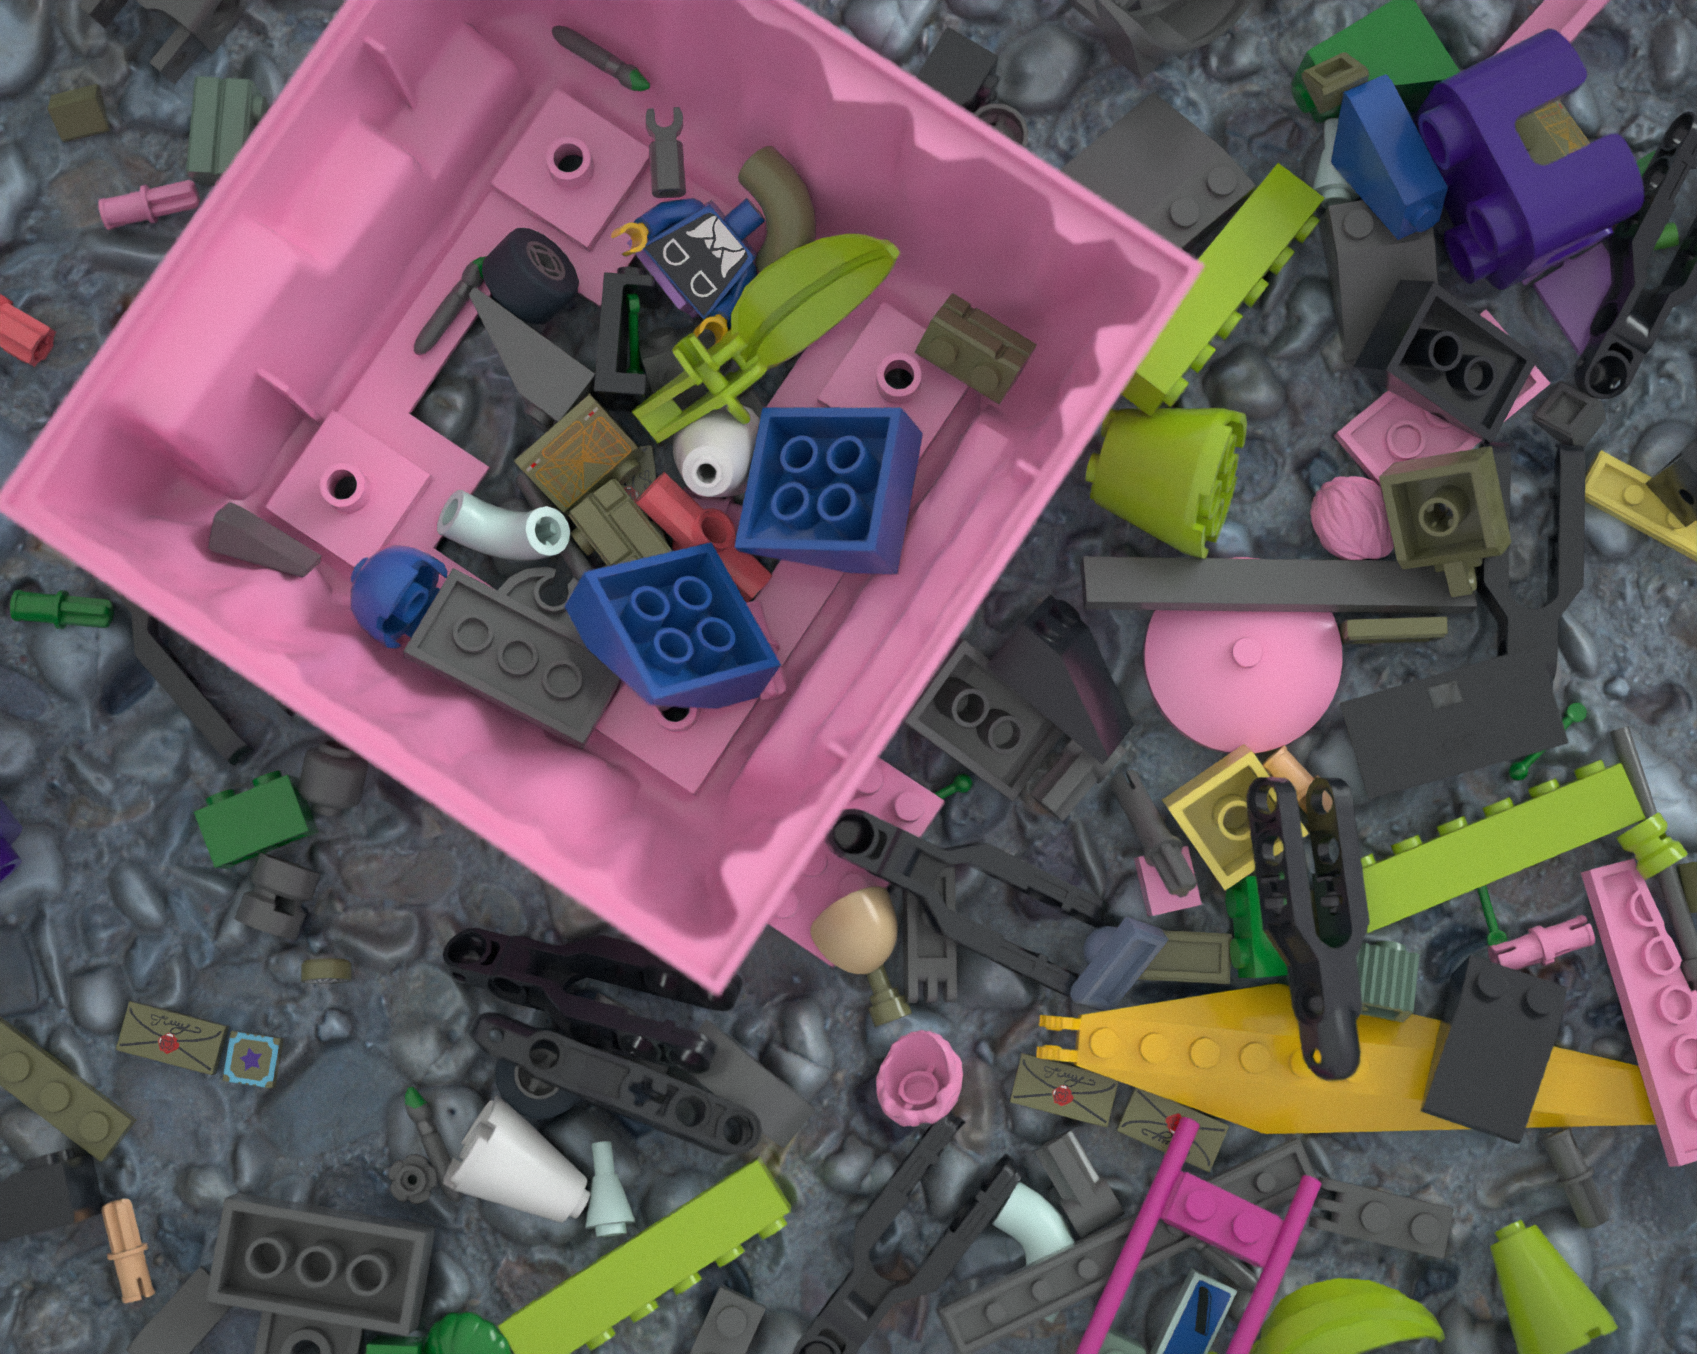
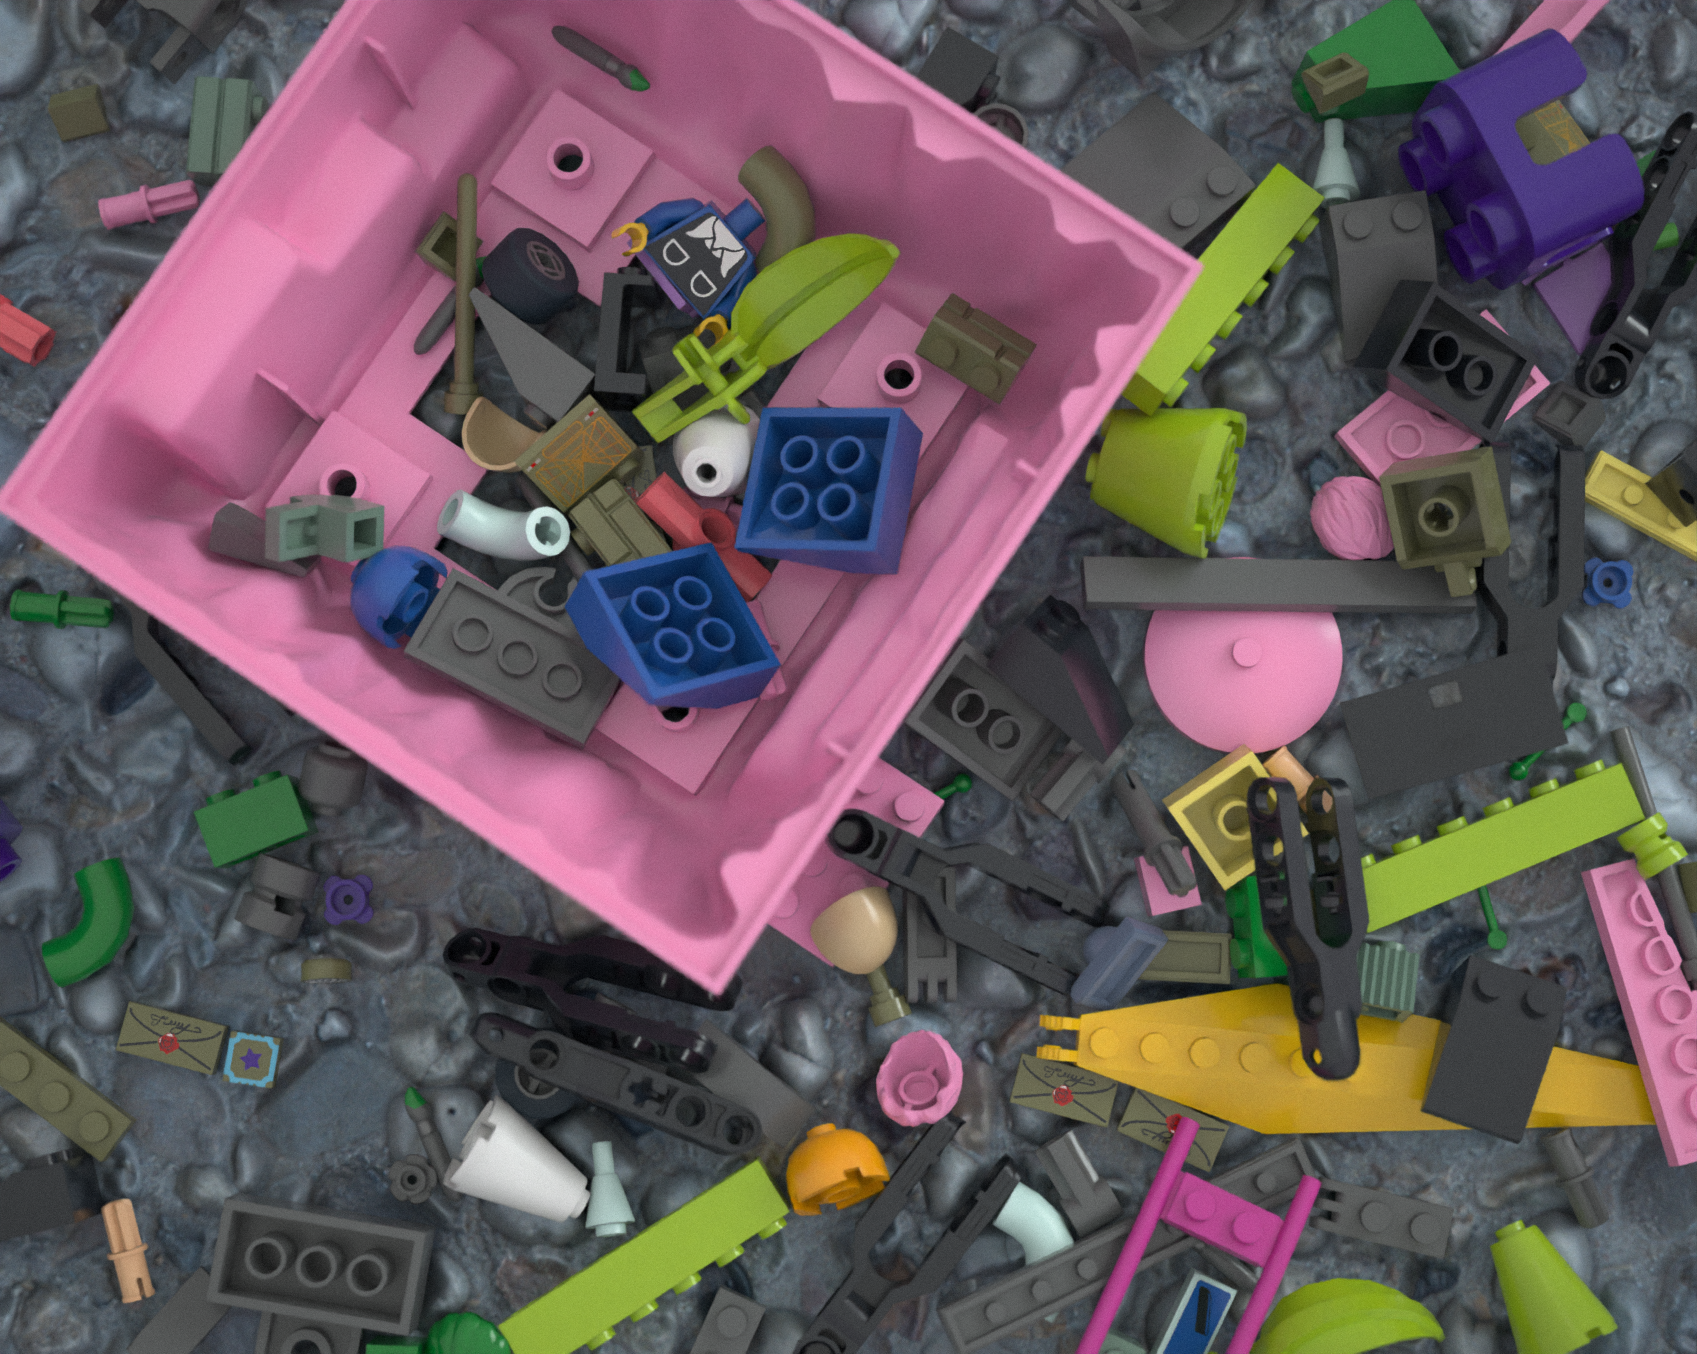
(102, 927): none -> green cylinder
(324, 526): none -> sand green brick
(338, 889): none -> dark purple plate
(439, 246): none -> olive slope
(464, 389): none -> olive piece
(494, 437): none -> tan helmet
(633, 309): green hinge -> none
(666, 156): dark grey bar -> none
(834, 1168): none -> light orange cylinder
(1387, 159): blue slope -> none
(1393, 630): olive tile -> none
(1543, 944): bright pink pin -> none
(1621, 579): none -> blue plate

